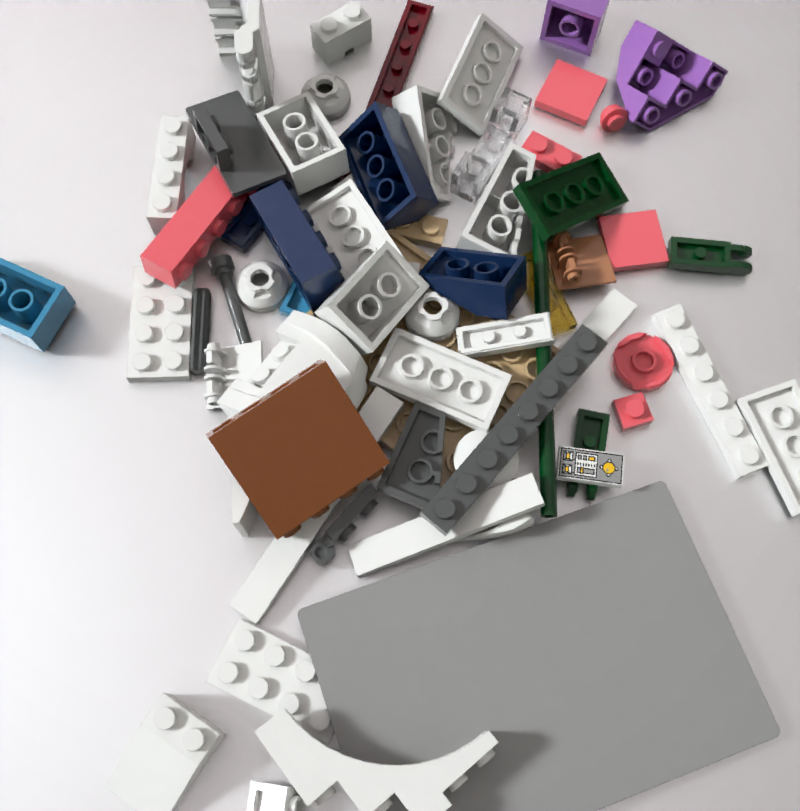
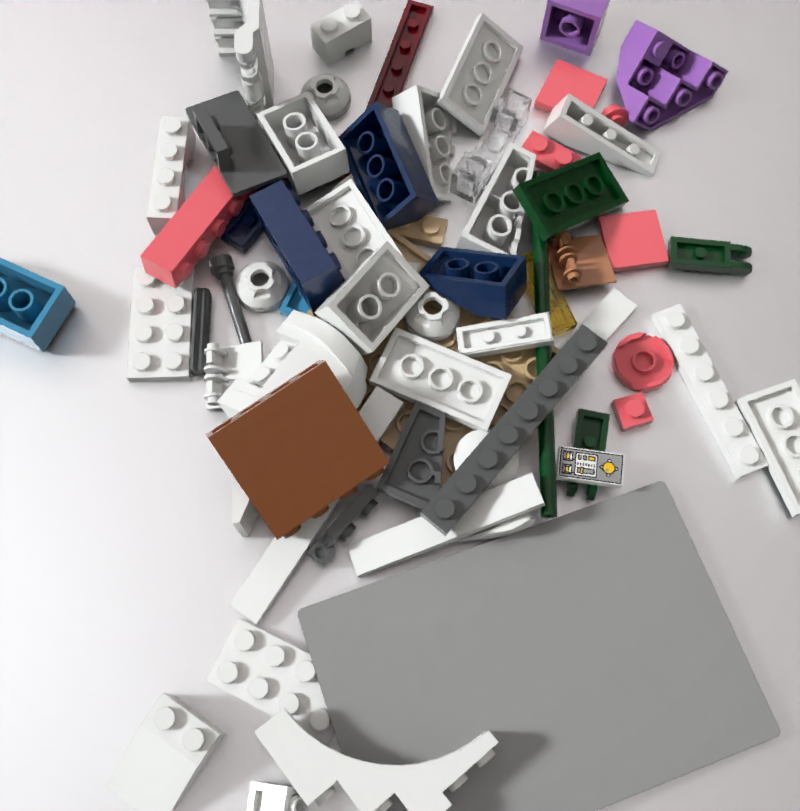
(591, 132): none -> white slope

